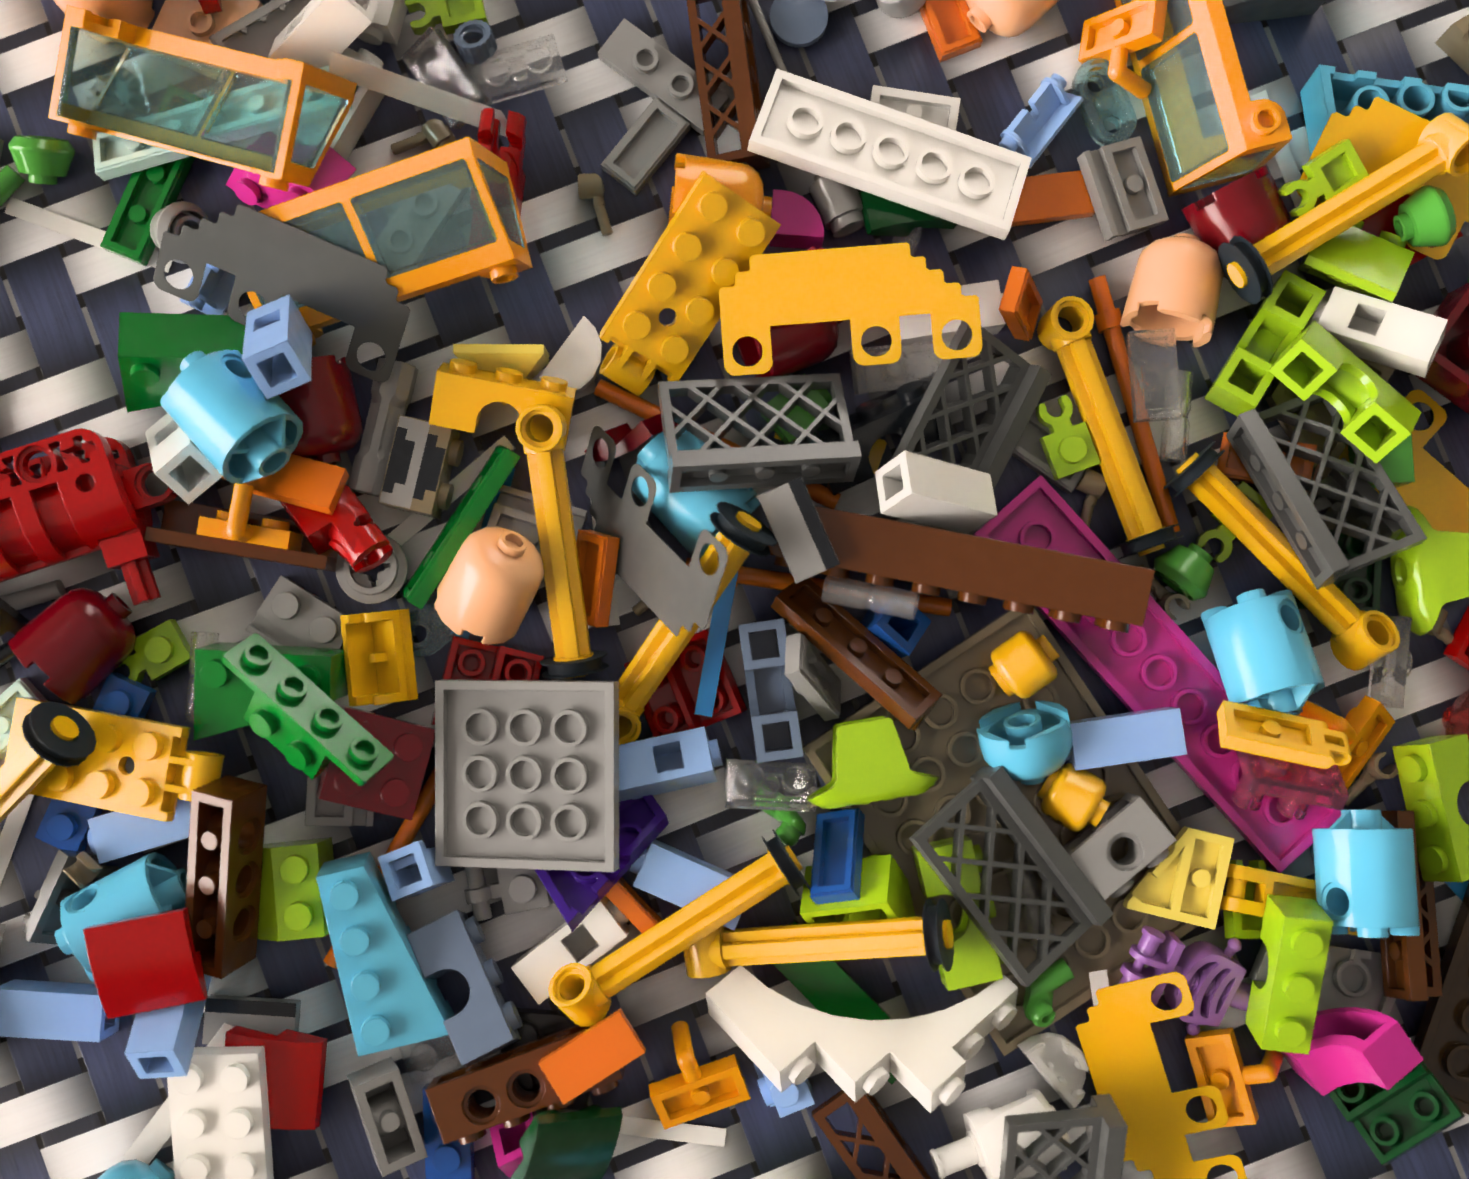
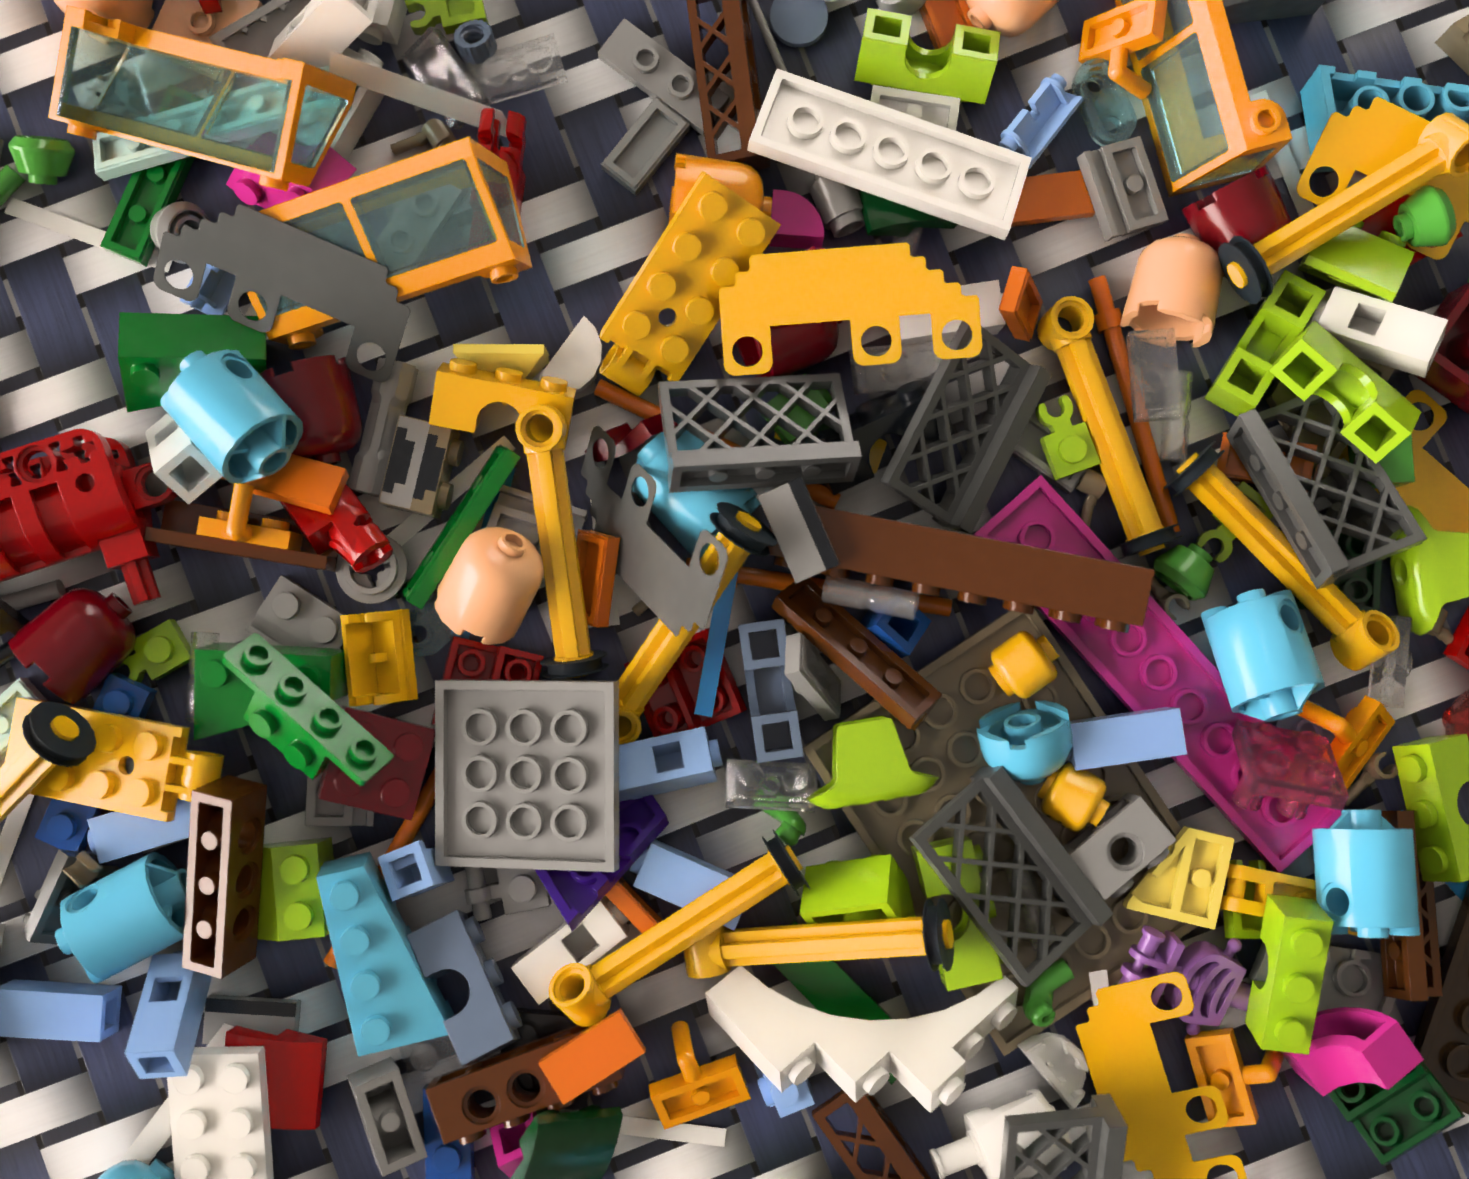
(145, 963): red slope -> none
(278, 347): light blue brick -> none
(592, 187): dark tan hand -> none
(837, 856): blue tile -> none
(935, 493): white brick -> none
(956, 70): none -> lime arch
(1281, 736): yellow hinge -> none
(1326, 176): lime plate -> none

